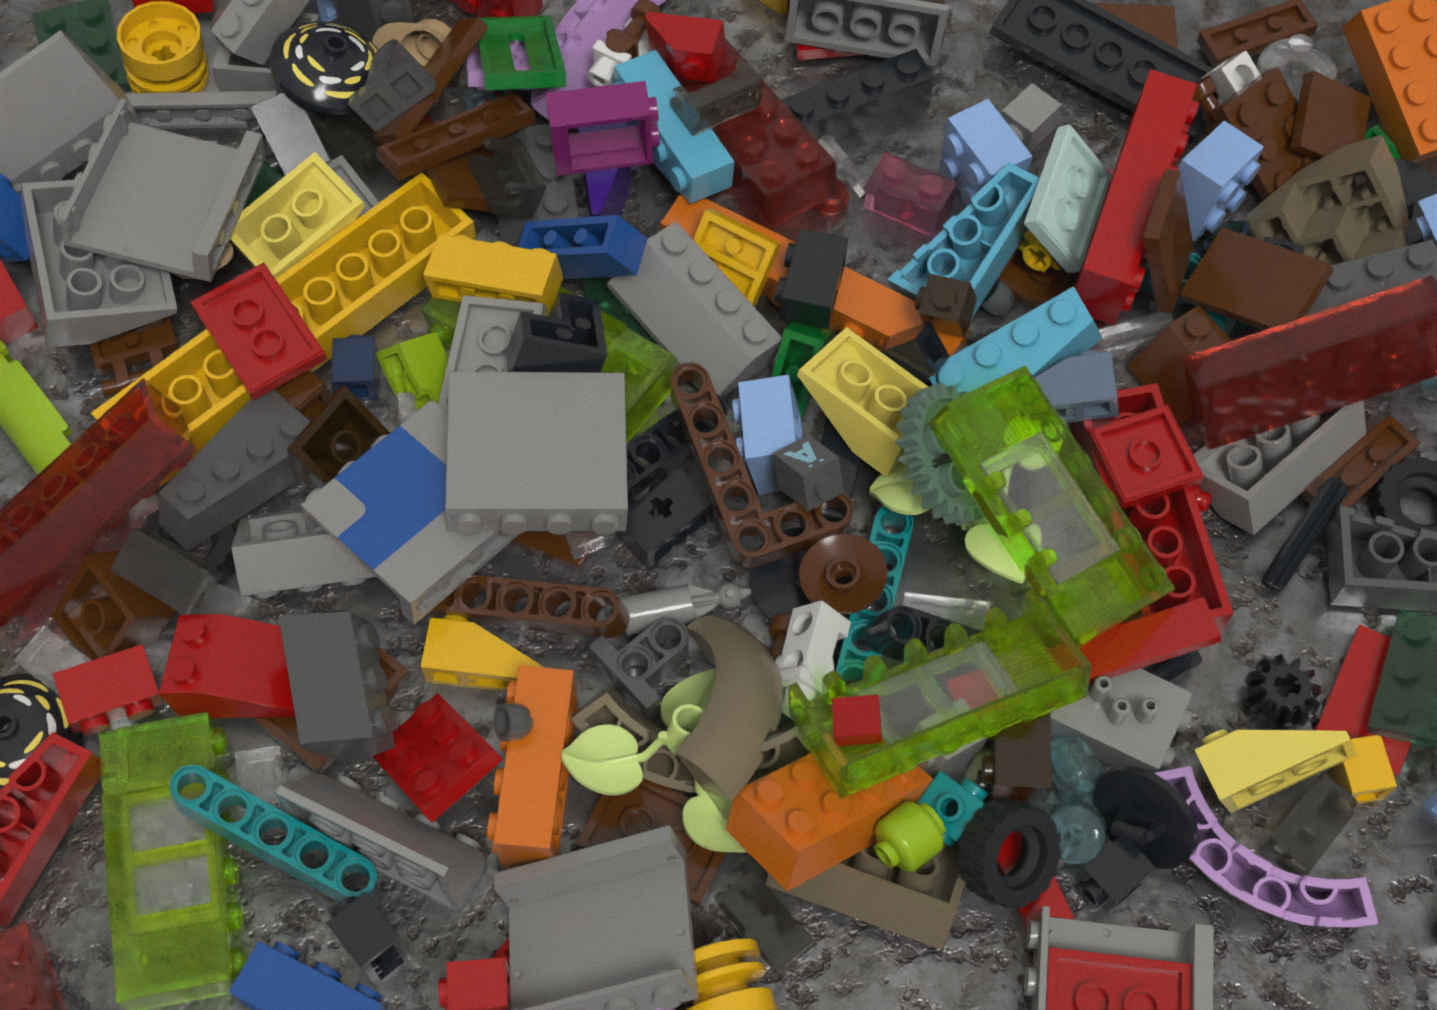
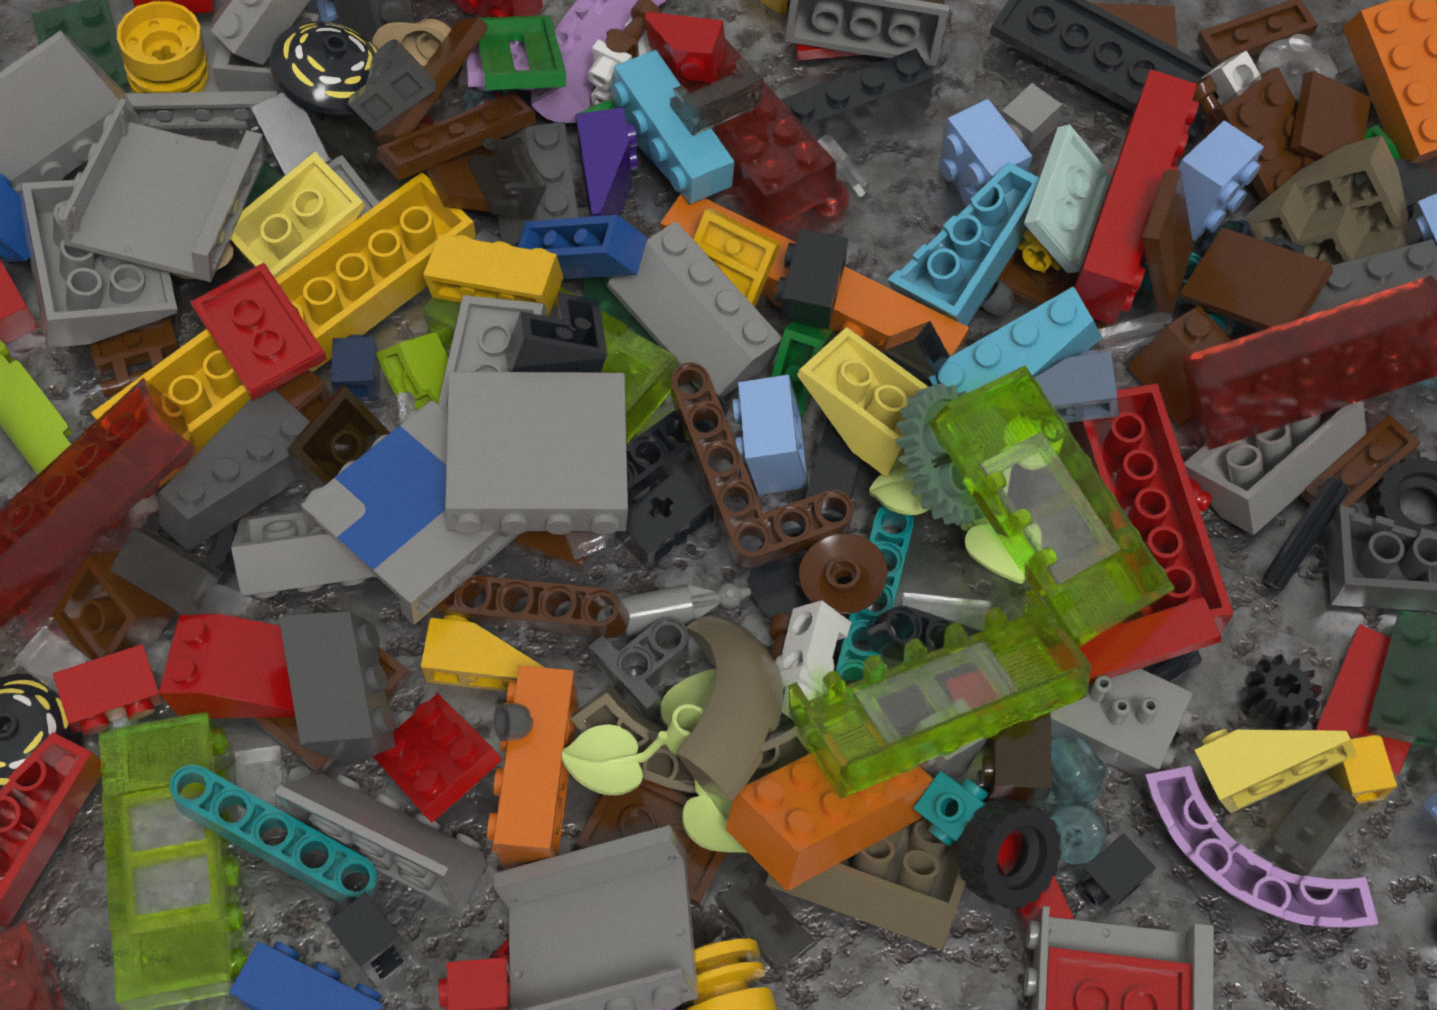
(605, 147): magenta window -> none
(808, 472): dark grey brick -> none
(857, 720): red tile -> none
(909, 836): lime head -> none
(910, 194): clear pink brick -> none
(946, 304): dark brown brick -> none
(1145, 456): red tile -> none
(1148, 813): black shield -> none

